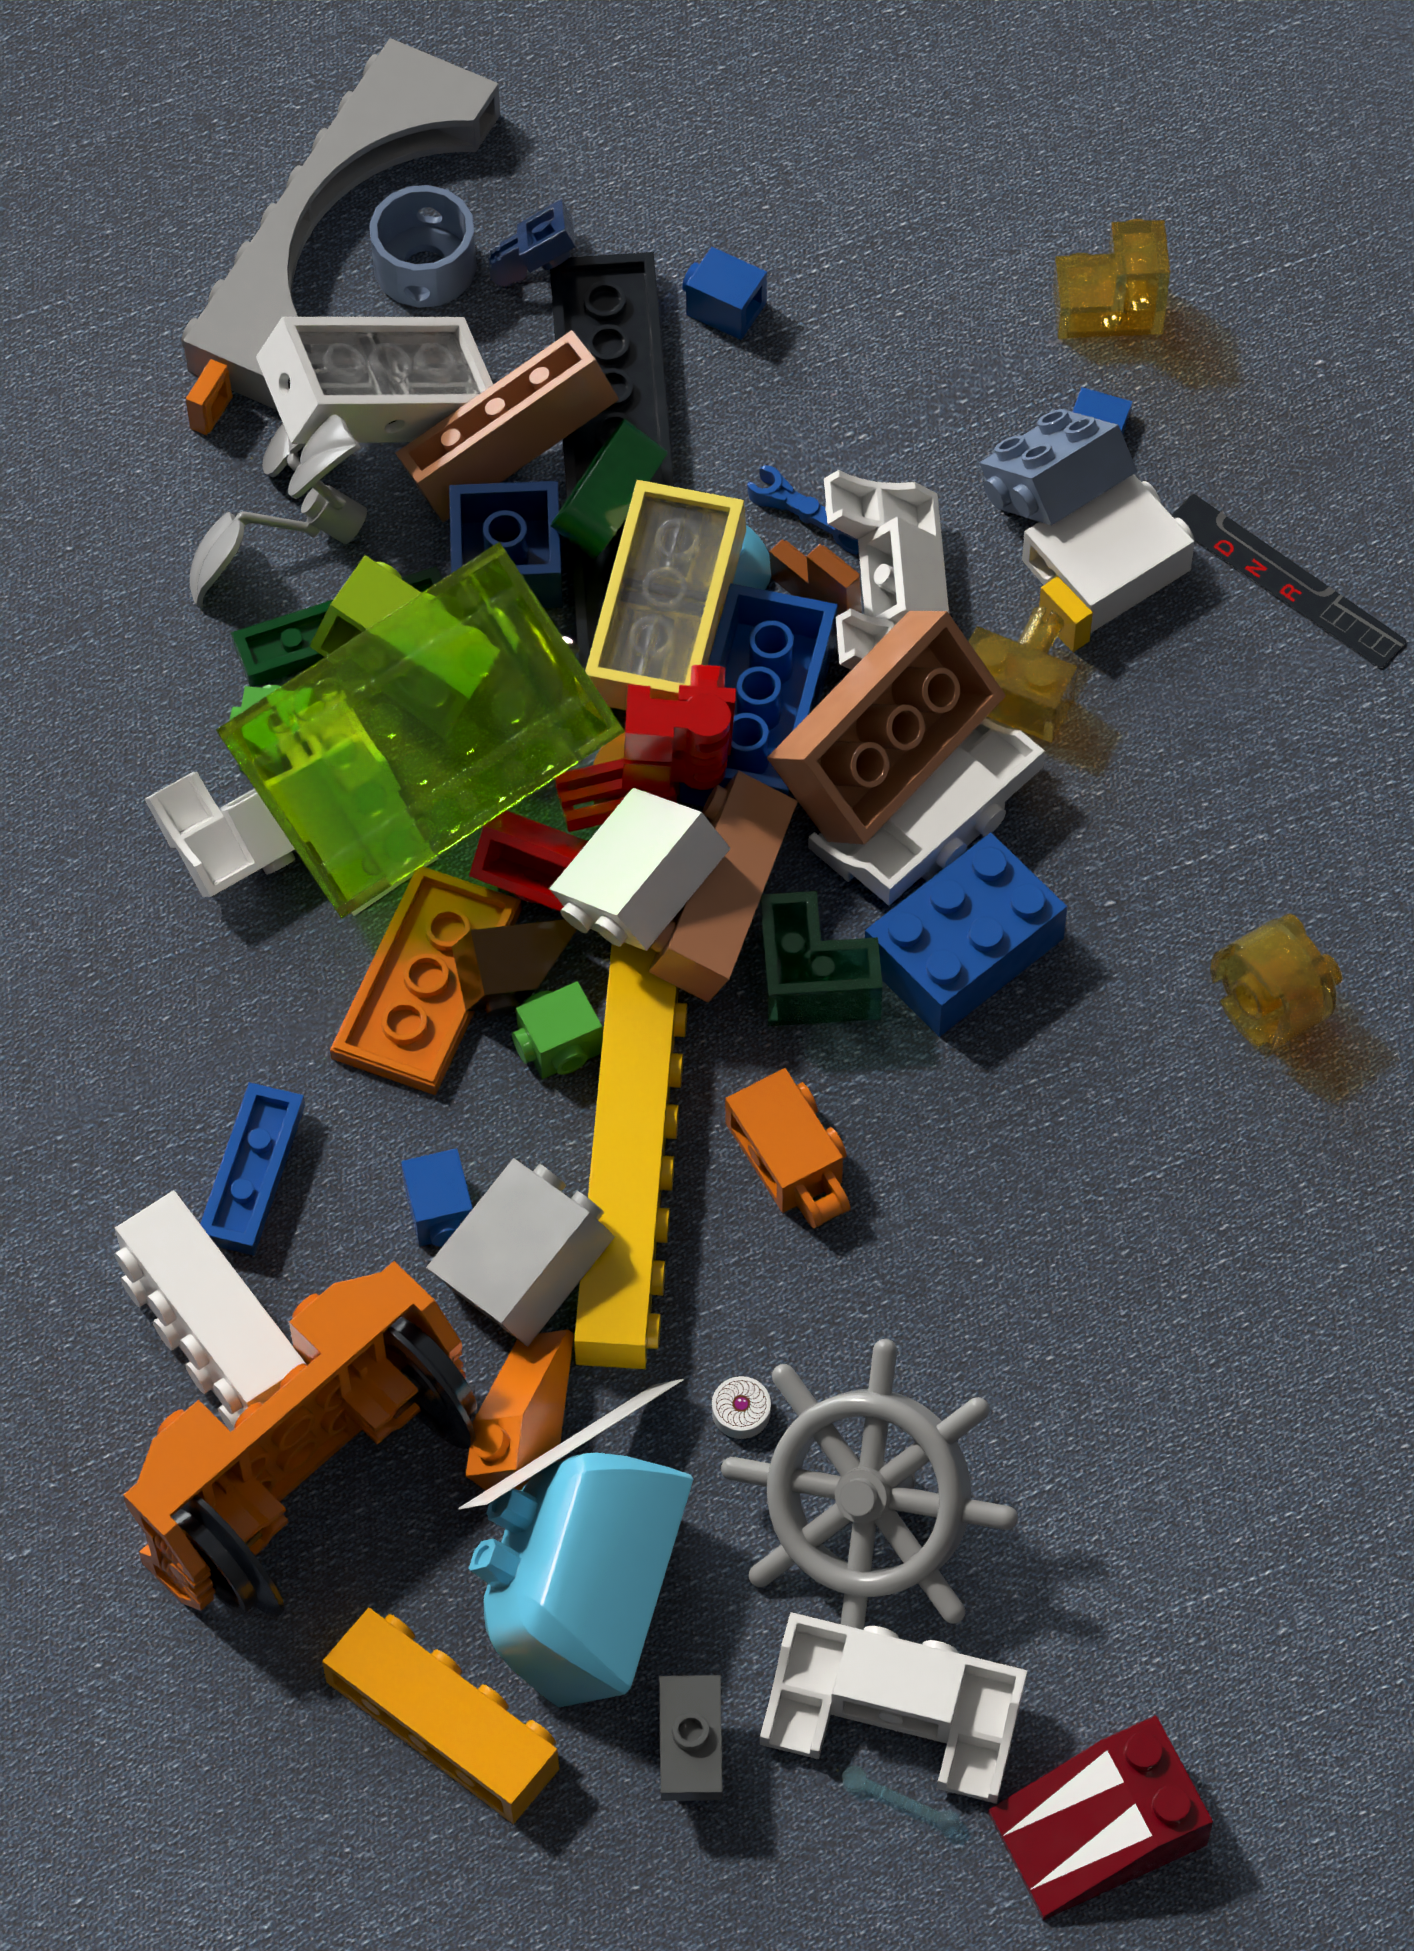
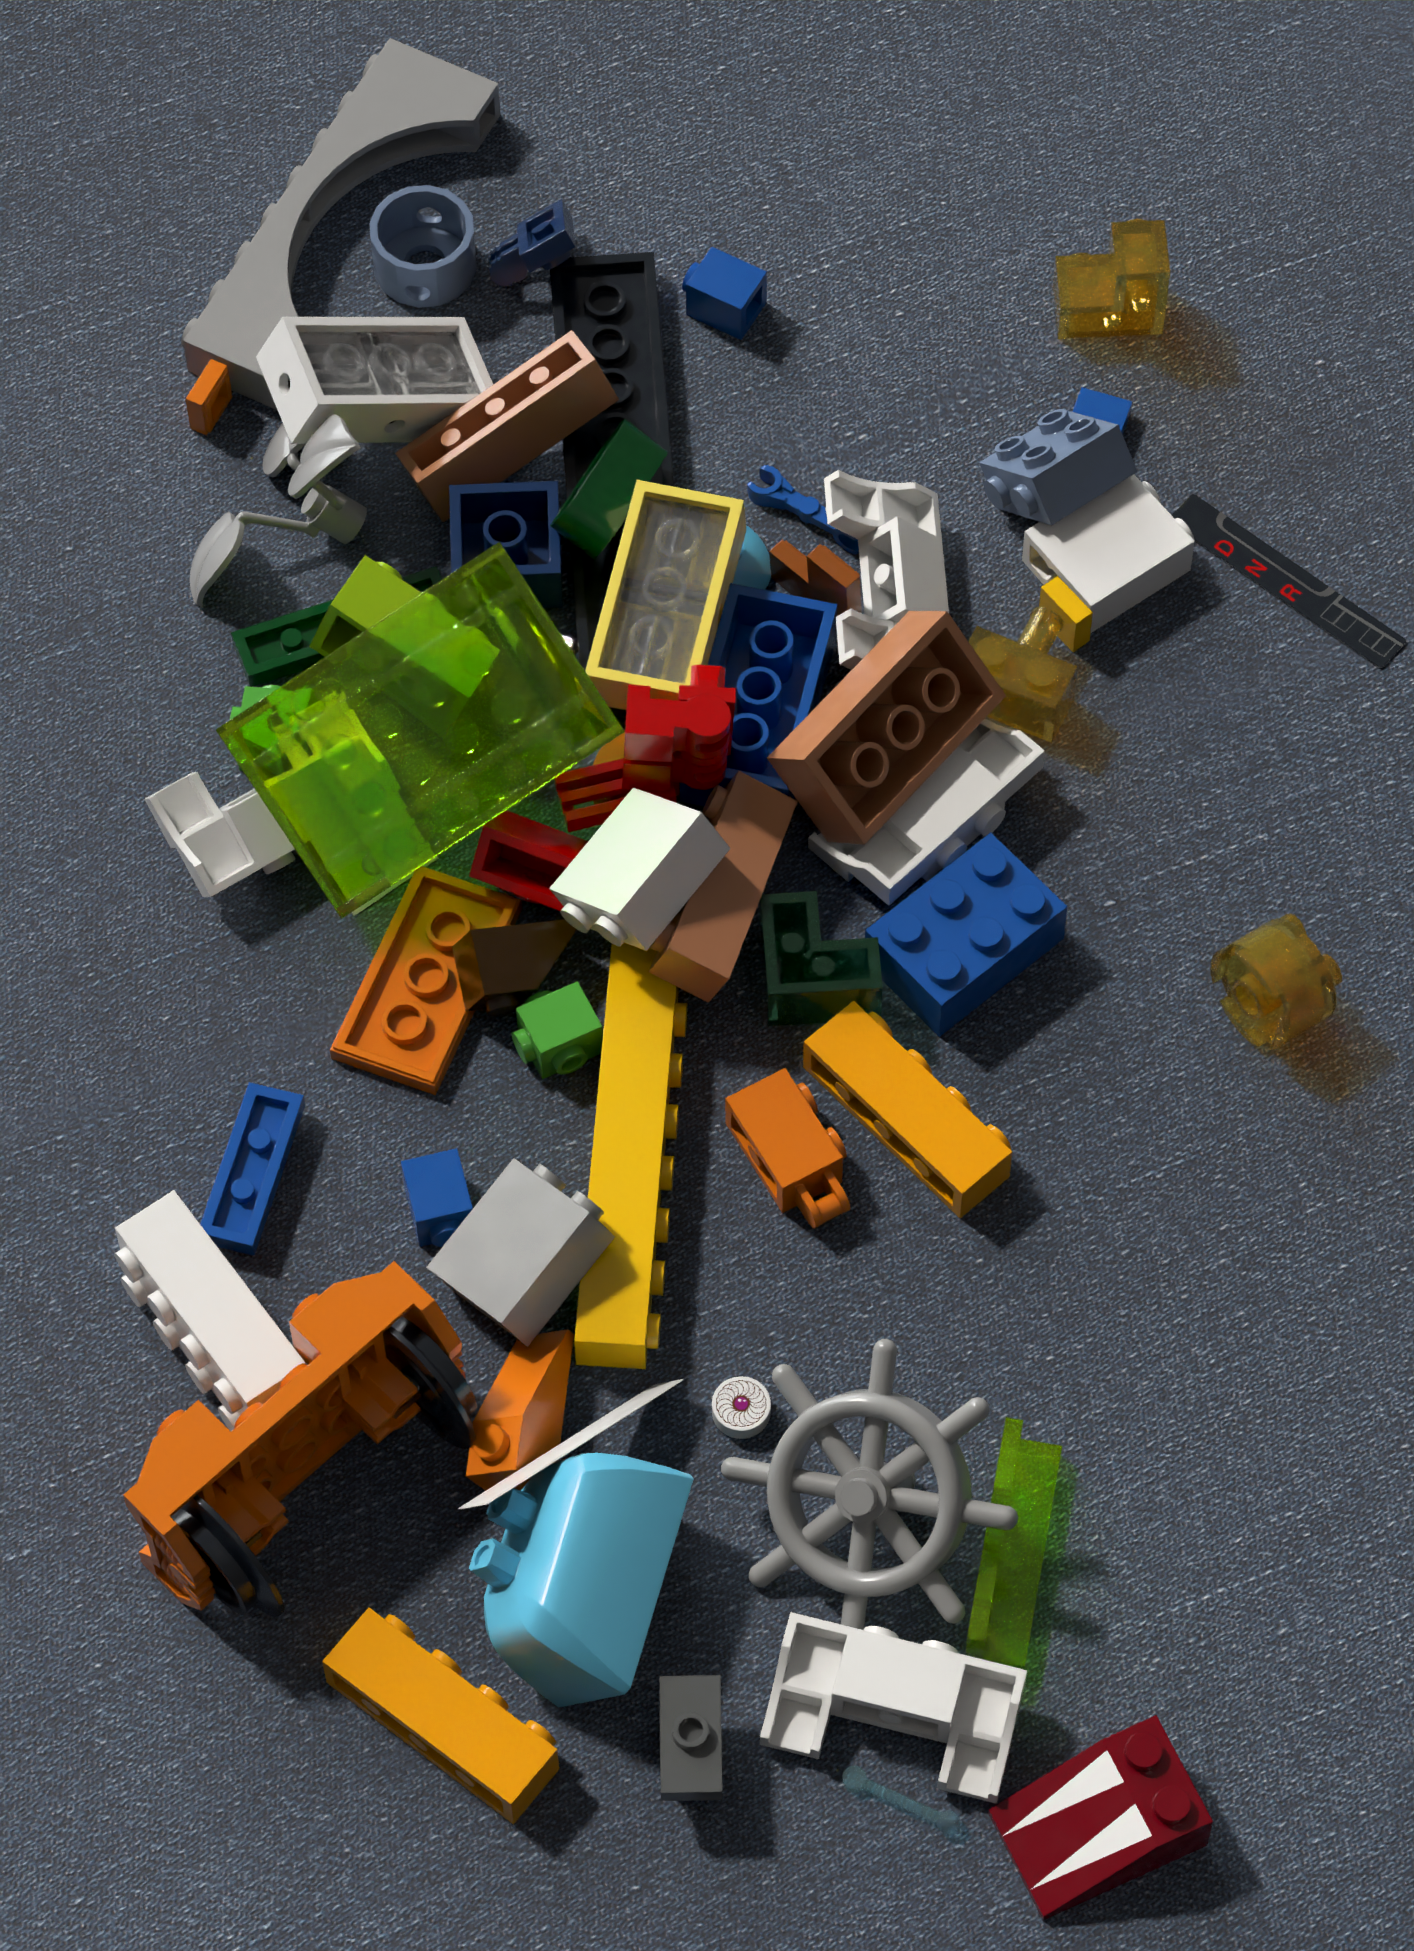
(908, 1108): none -> light orange brick
(1014, 1557): none -> clear neon green fence

